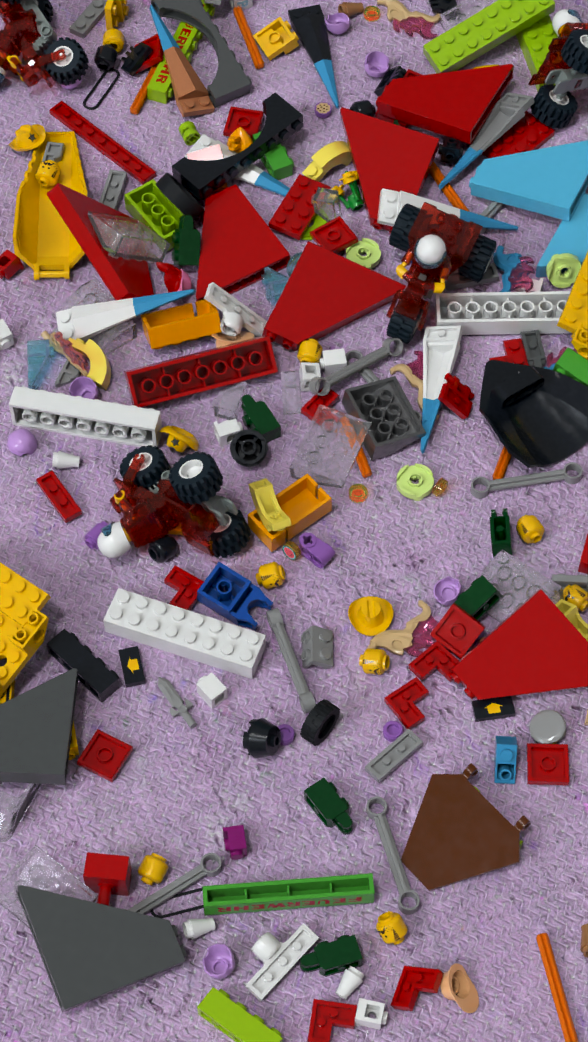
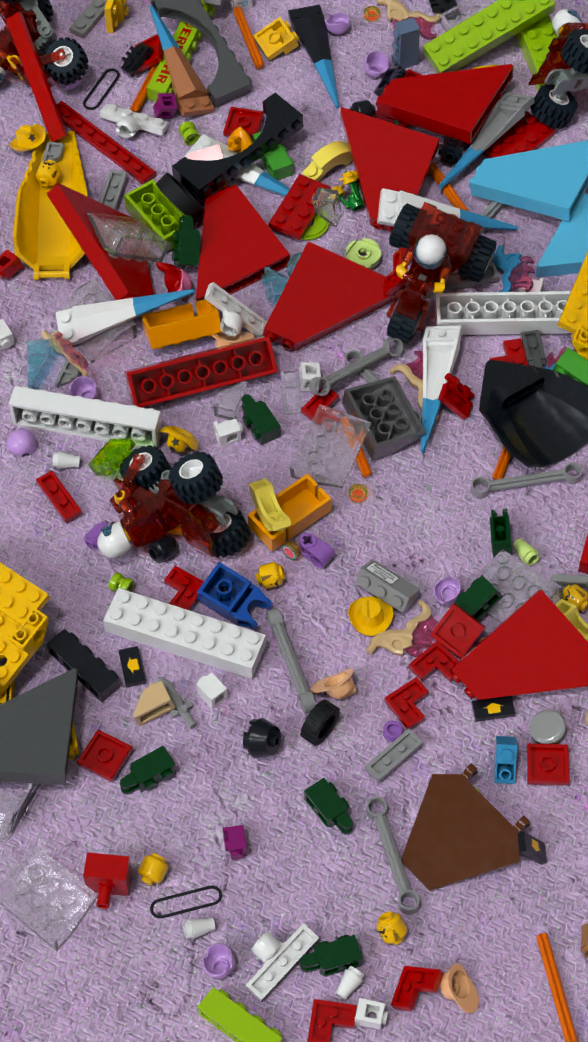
(36, 77): none -> red tile
(96, 946): dark grey slope -> none
(99, 365): light yellow arch -> none
(105, 57): black head -> none
(110, 456): none -> clear neon green plate
(115, 38): yellow head -> none
(118, 581): none -> lime wheel
(130, 122): none -> white plate
(148, 771): none -> dark green hinge
(153, 703): none -> tan slope
(165, 106): none -> magenta brick
(178, 885): light grey piece -> none
(248, 448): black cone -> none
(287, 734): medium lavender tile -> none
(288, 894): bright green brick -> none
(310, 351): yellow head -> none
(317, 647): light grey bracket -> none
(323, 110): tile -> none
(332, 360): white brick -> none
(334, 235): red plate -> none
(337, 685): none -> light nougat piece
(350, 8): medium nougat cone -> none
(374, 661): yellow head -> none
(387, 585): none -> light grey brick
(393, 281): none -> red plate
(406, 43): none -> sand blue brick
(415, 491): yellowish green plate -> none
(439, 487): clear yellow tile -> none
(526, 552): none -> yellowish green cone
(530, 529): yellow head -> none
(532, 847): none -> black tile
(559, 262): yellowish green plate -> none

